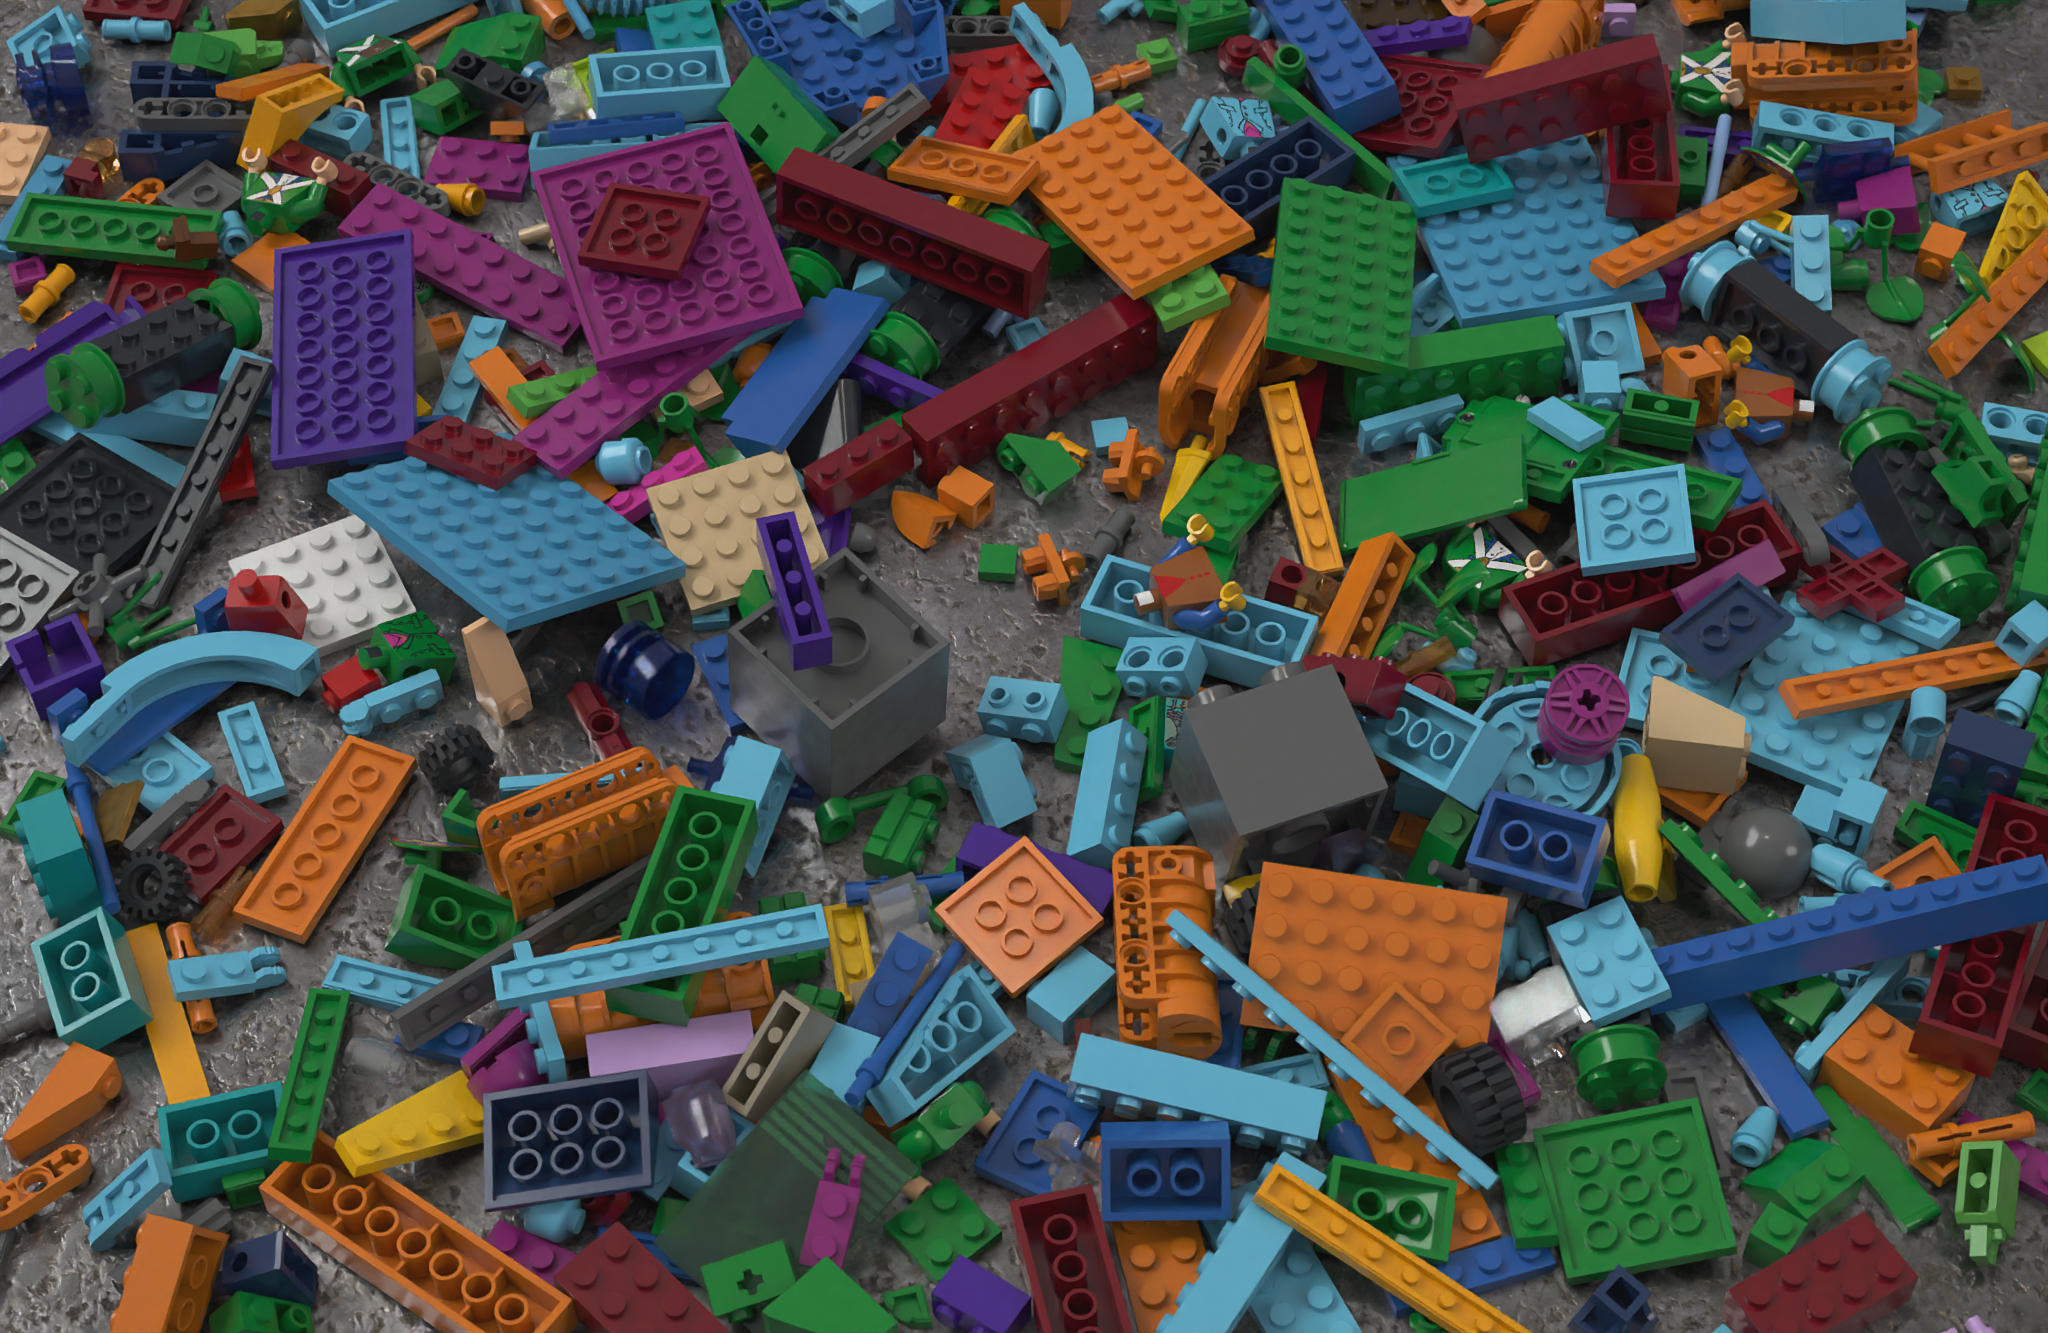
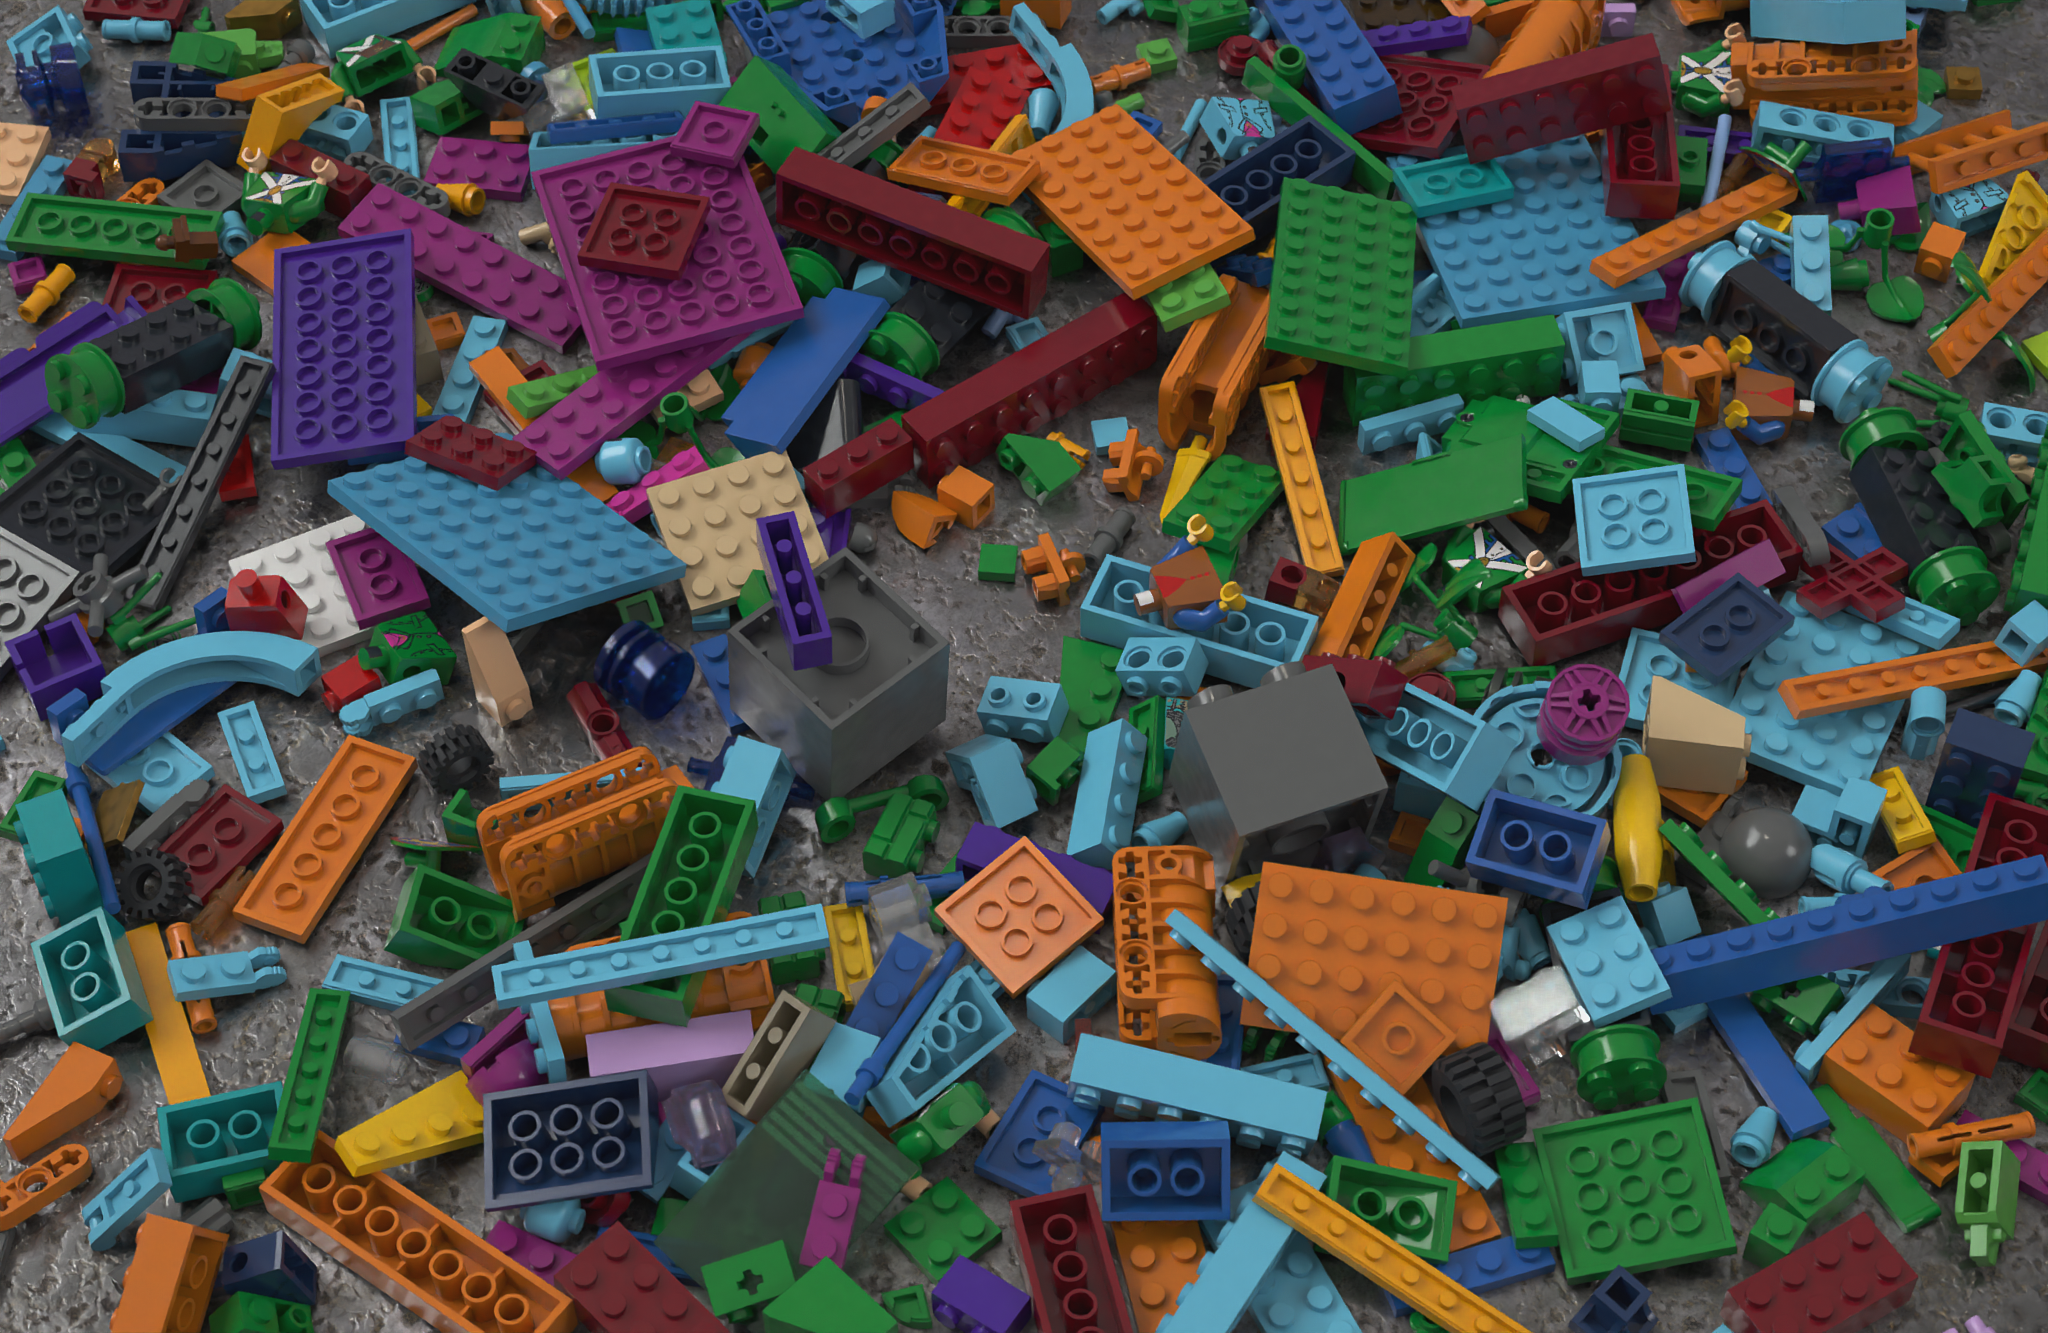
(164, 486): none -> dark grey hand
(376, 578): none -> magenta plate
(715, 134): none -> magenta plate
(1055, 768): none -> green brick
(1669, 915): none -> medium azure brick
(1902, 812): none -> yellow tile

